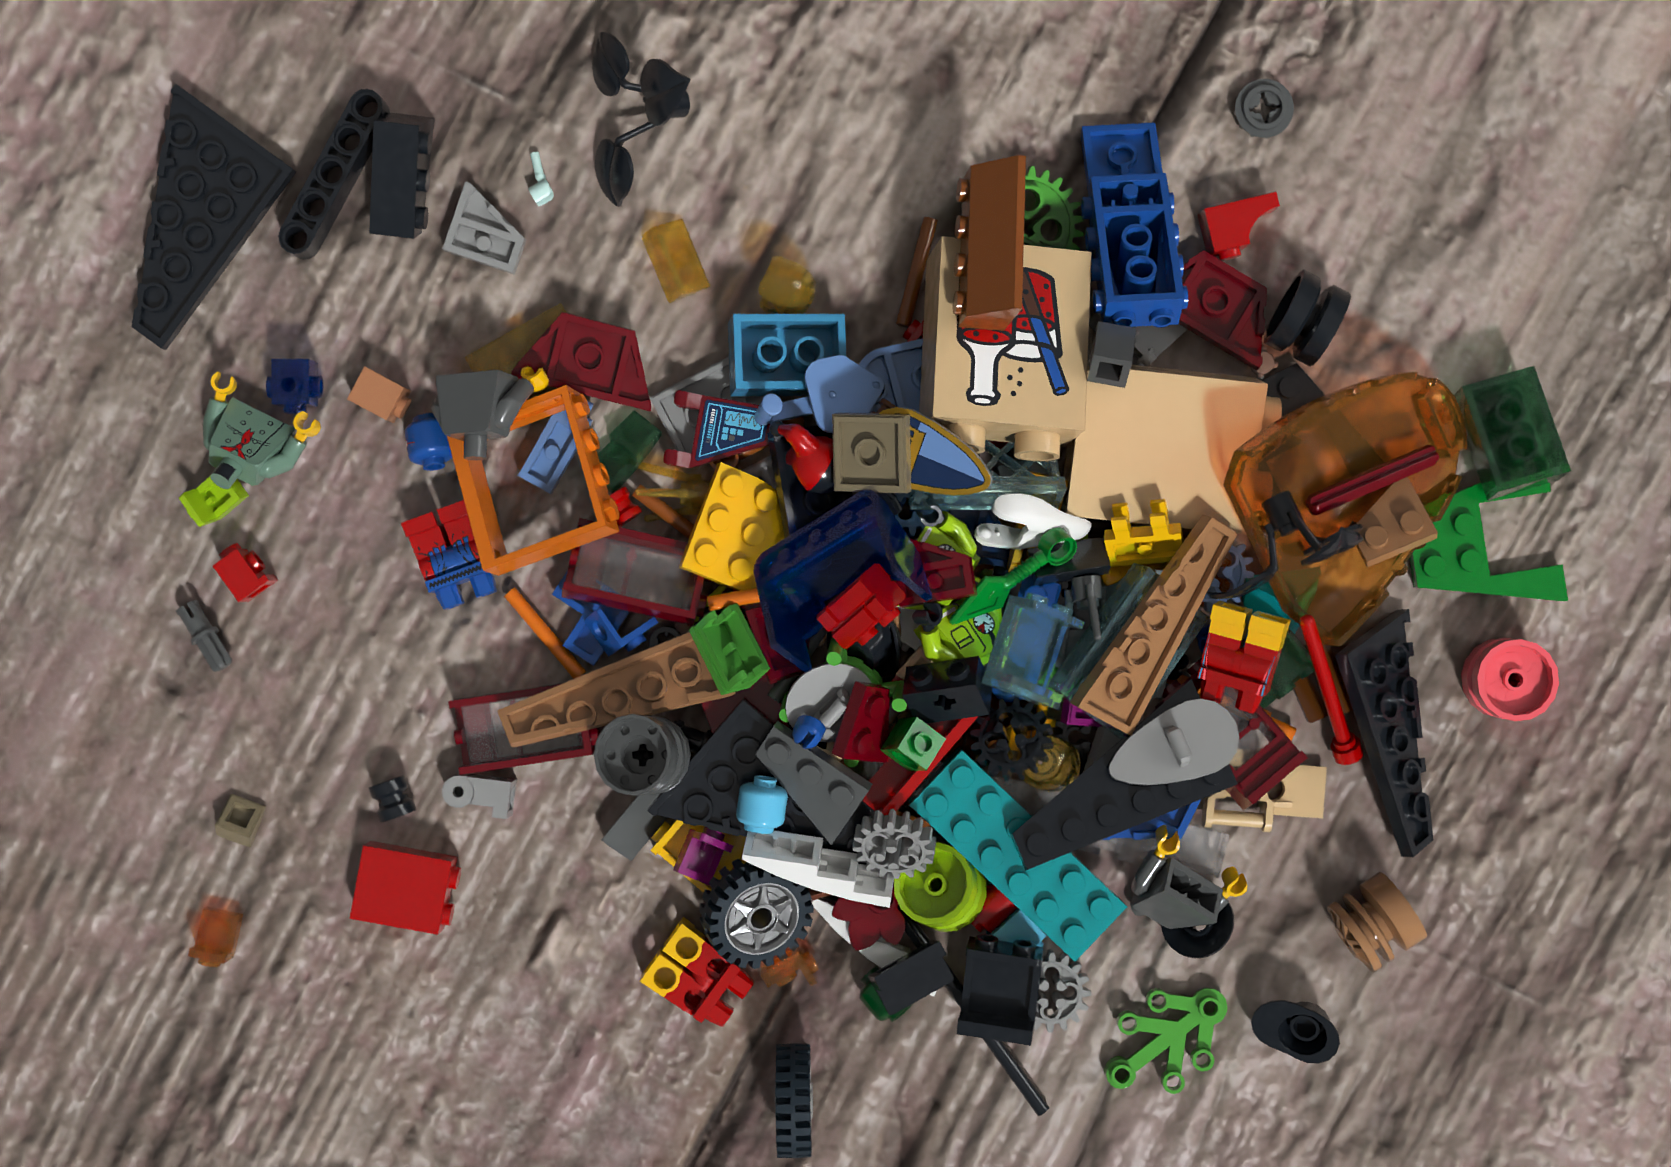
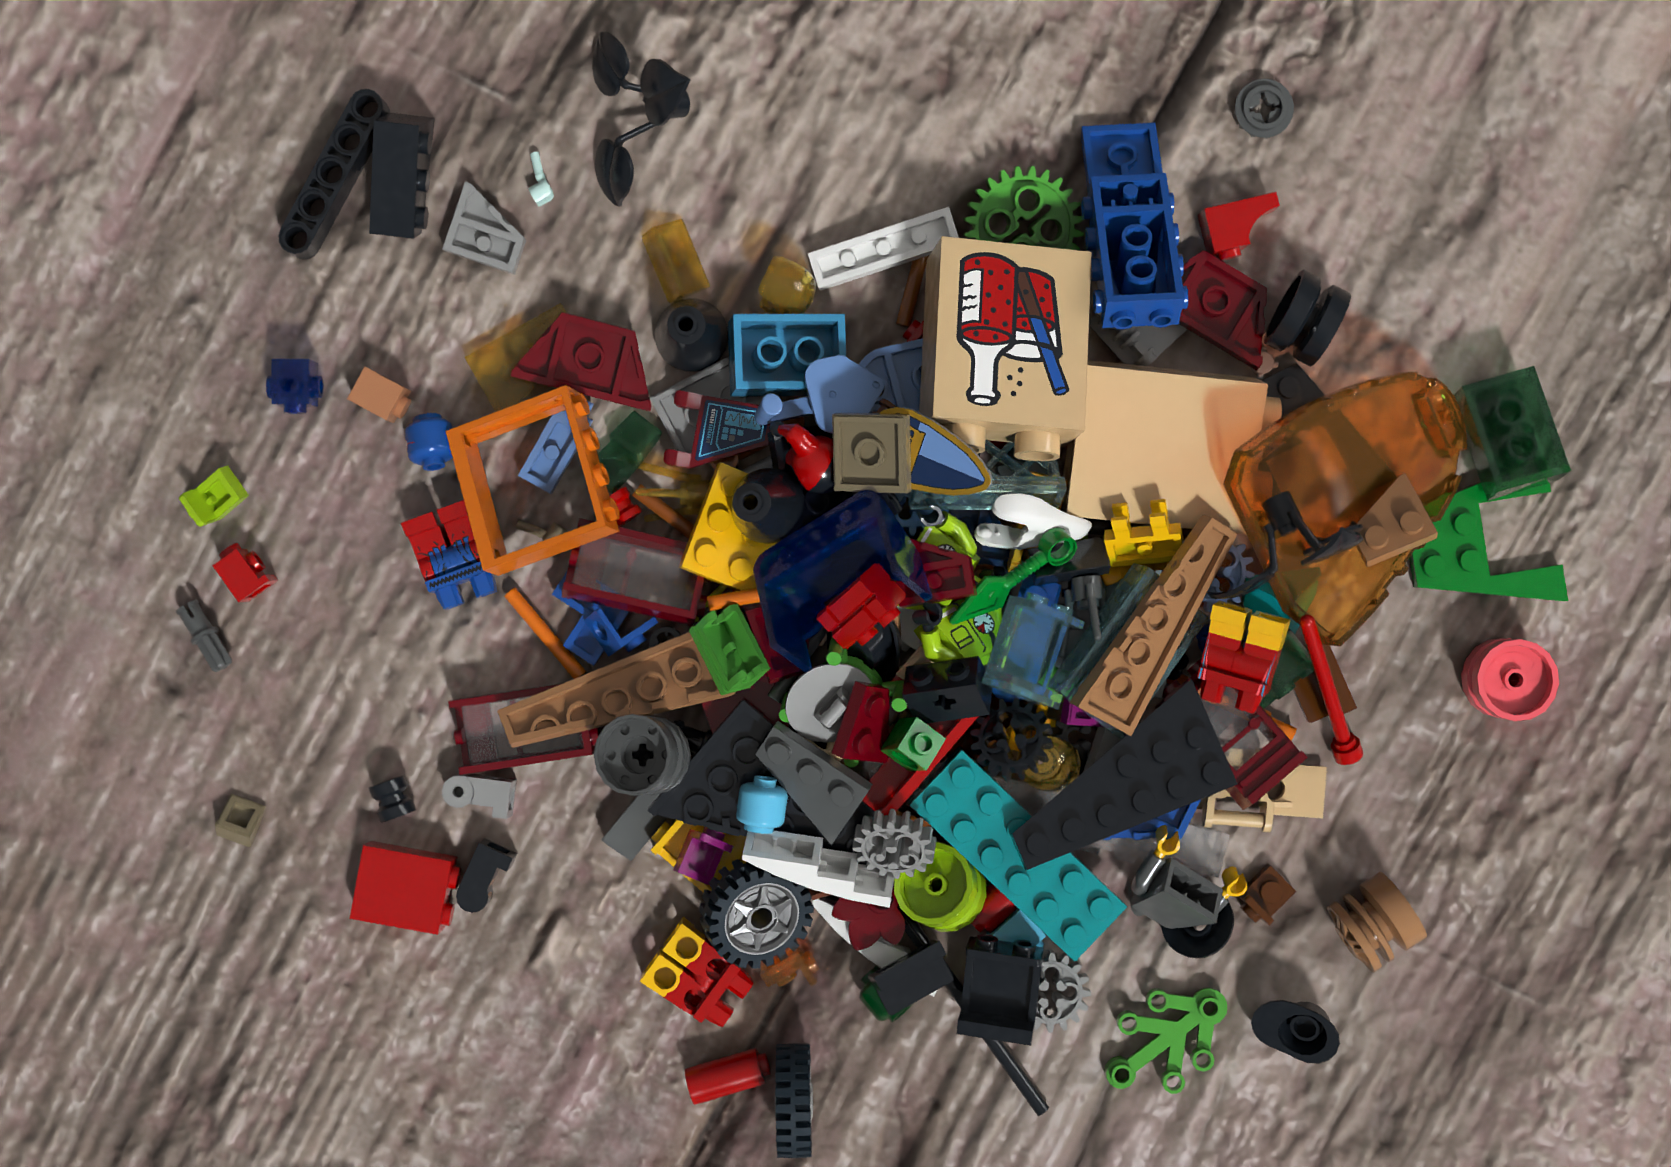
(206, 206): black wing -> none
(216, 937): clear orange bracket -> none
(249, 442): sand green torso -> none
(476, 886): none -> black leg
(482, 405): dark grey torso -> none
(553, 531): none -> dark tan hand
(694, 348): none -> black cone
(727, 1075): none -> red brick
(768, 505): none -> black cone
(808, 731): blue hinge -> none
(881, 249): none -> white plate
(990, 244): dark orange slope -> none
(1111, 354): dark grey brick -> none
(1178, 745): light grey shield -> none
(1266, 895): none -> reddish brown bracket
(1372, 480): dark red axle -> none
(1389, 724): black wing -> none

